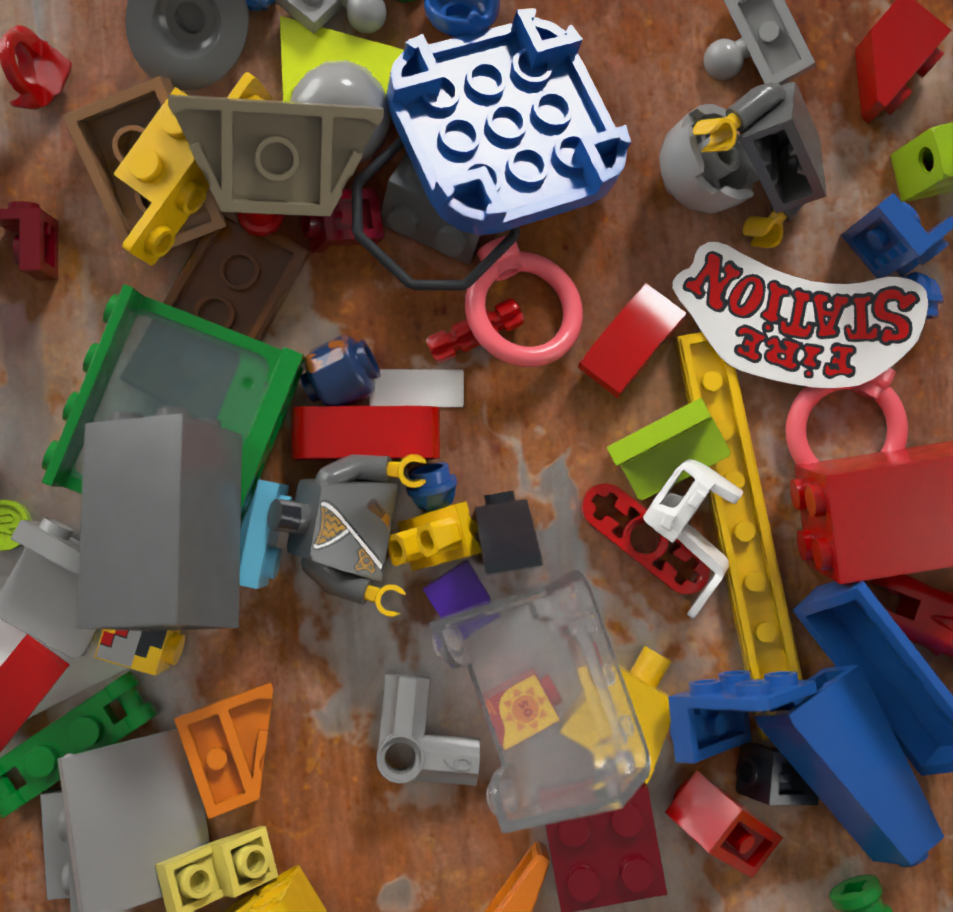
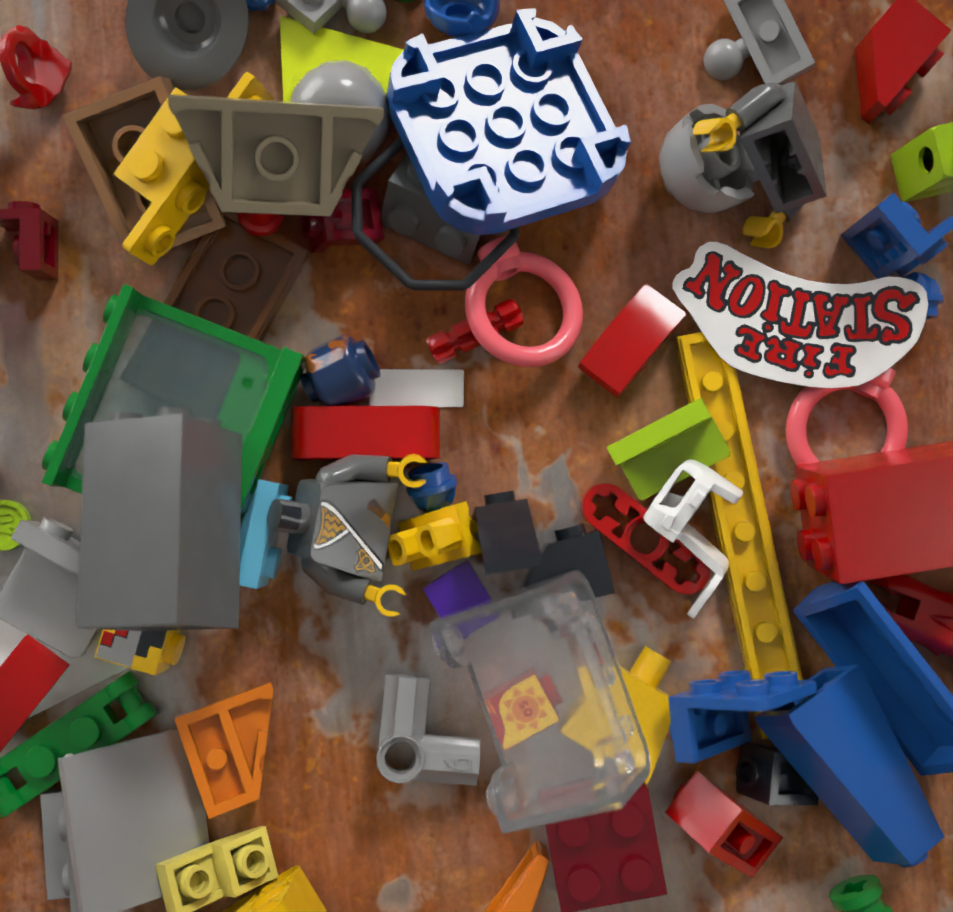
(574, 551): none -> black slope

